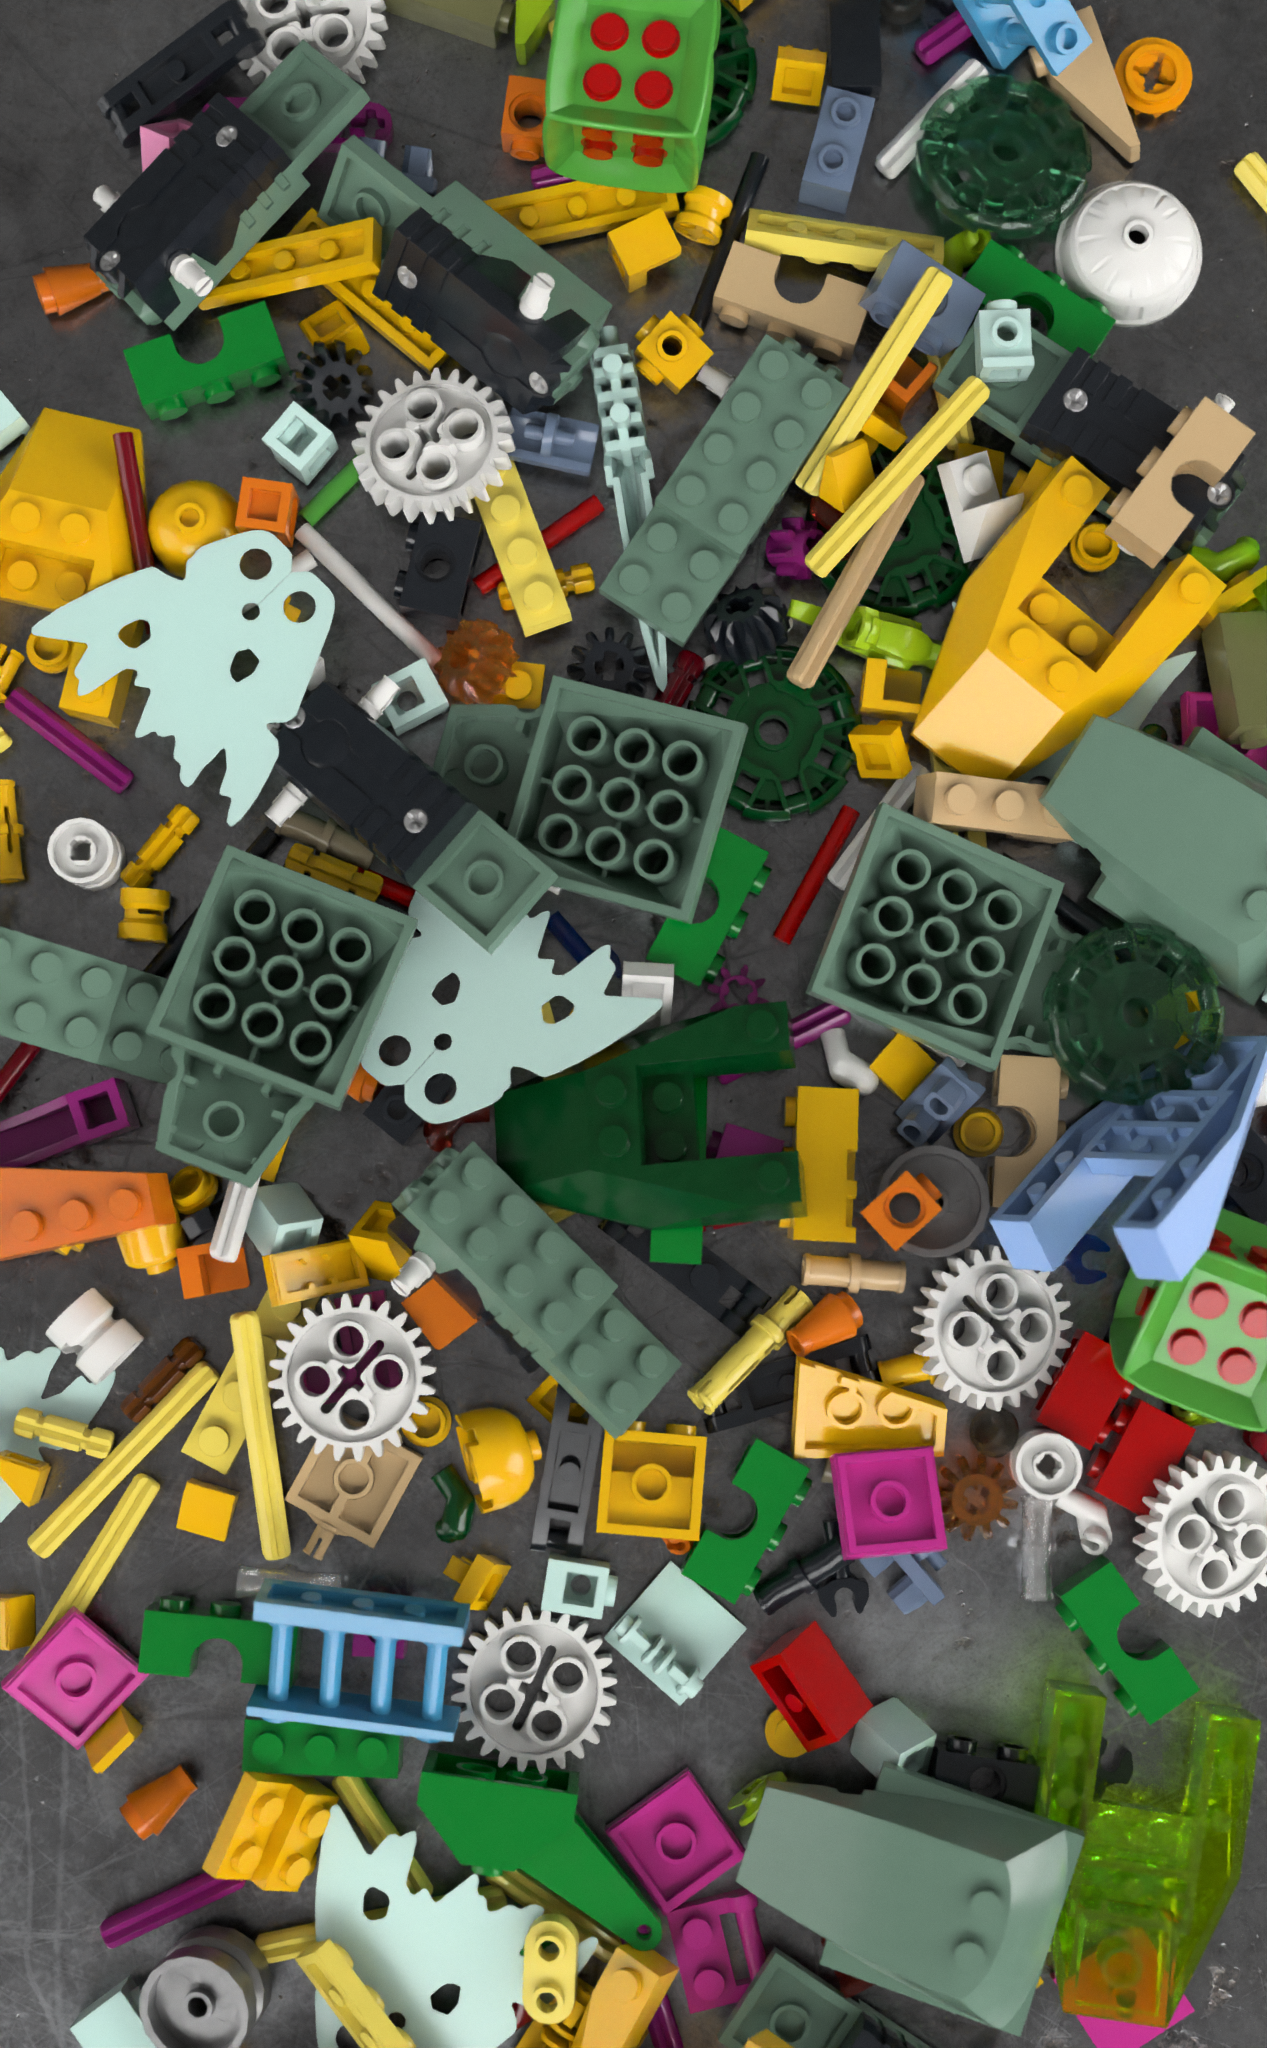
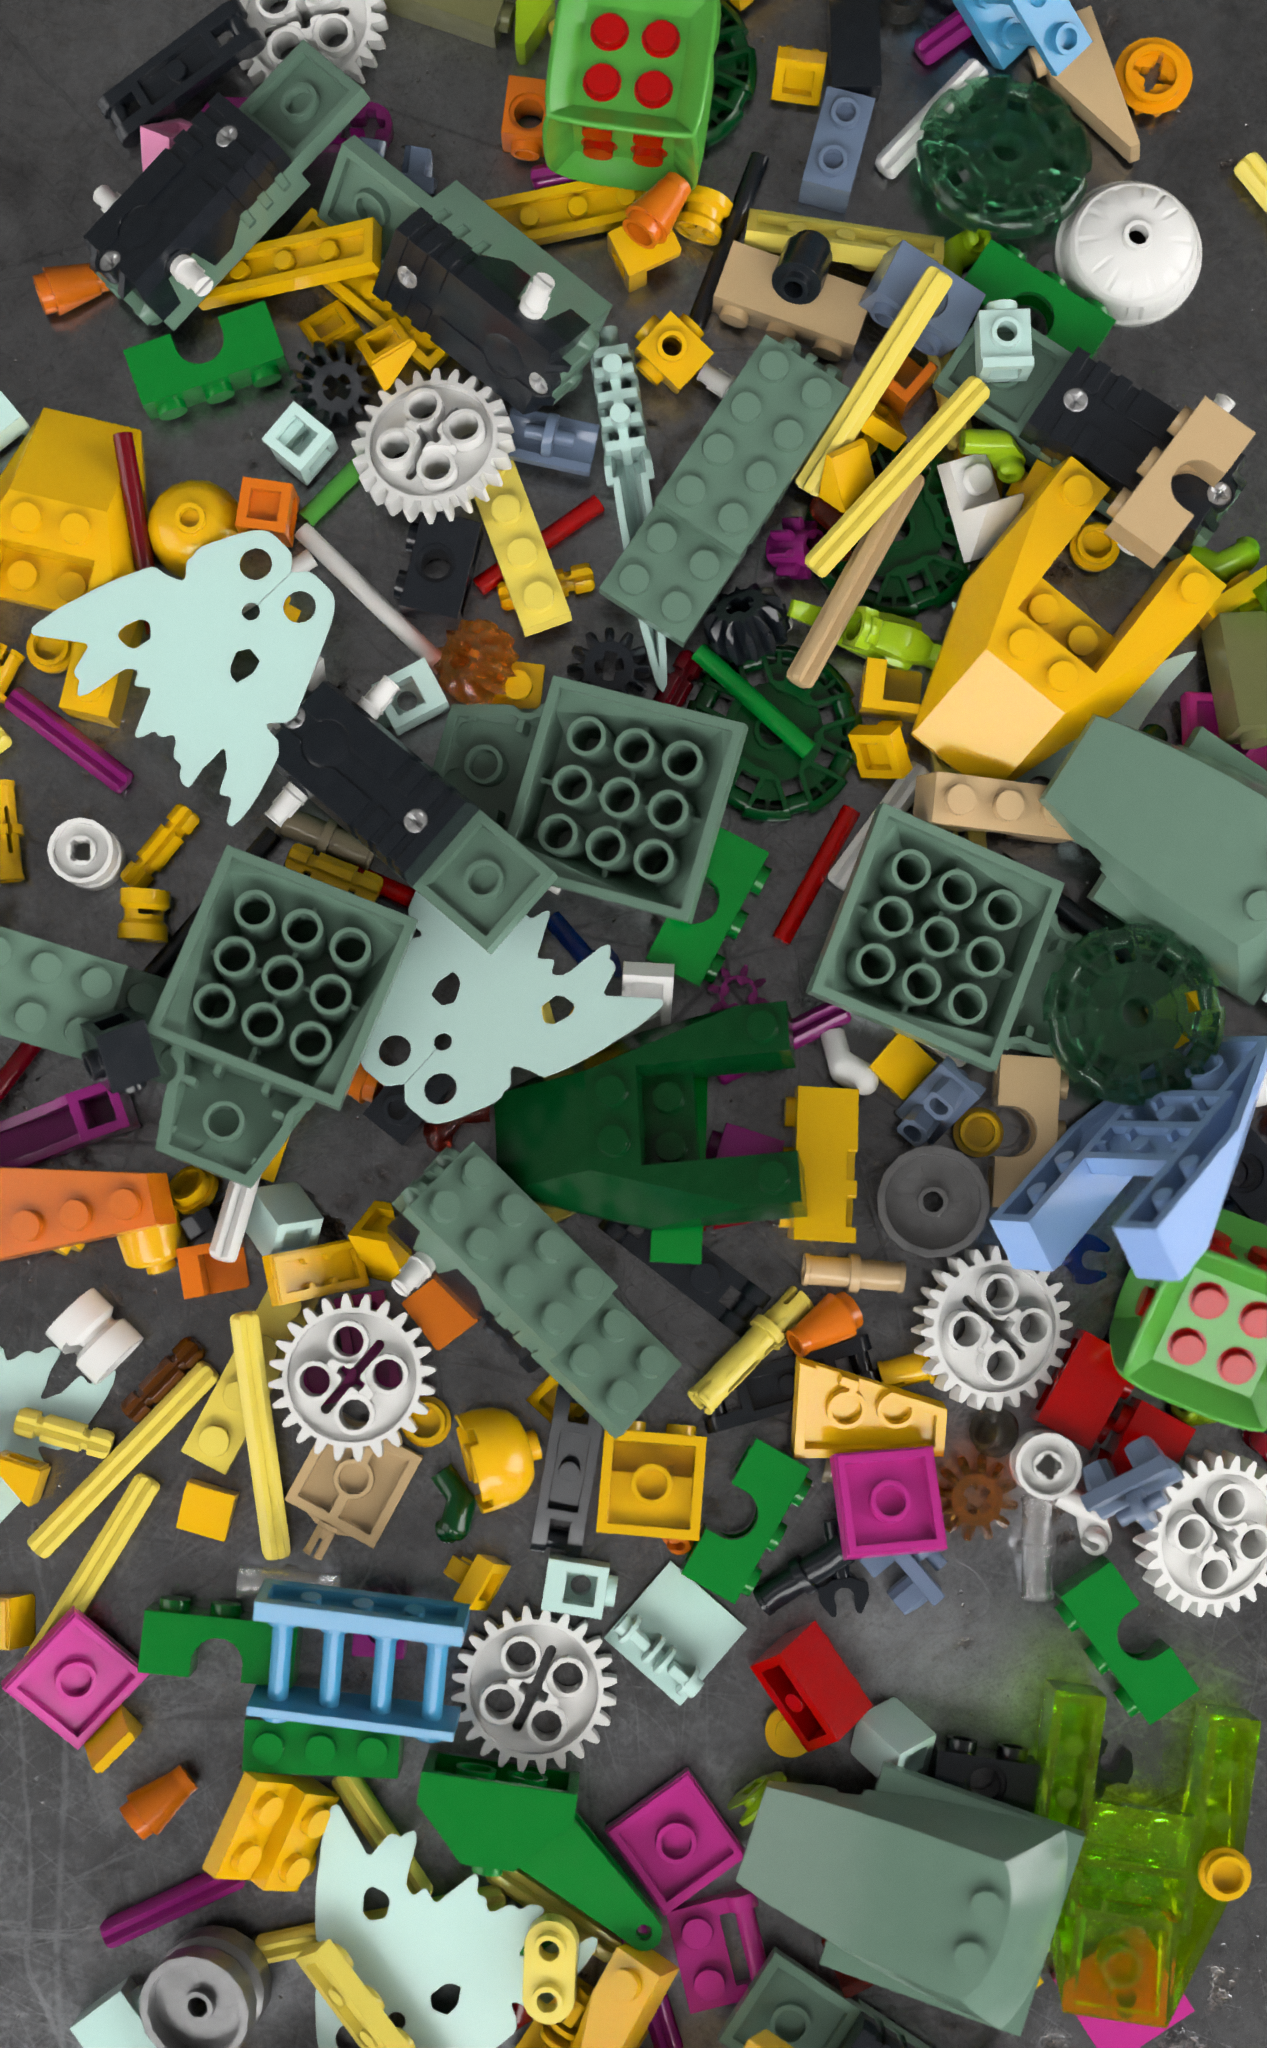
(119, 1051): none -> black brick
(386, 351): none -> yellow slope
(656, 211): none -> orange cone
(753, 701): none -> green bar
(802, 267): none -> black brick
(879, 1214): orange brick -> none
(999, 448): none -> lime arm
(1137, 1491): none -> sand blue hips
(1224, 1873): none -> yellow plate

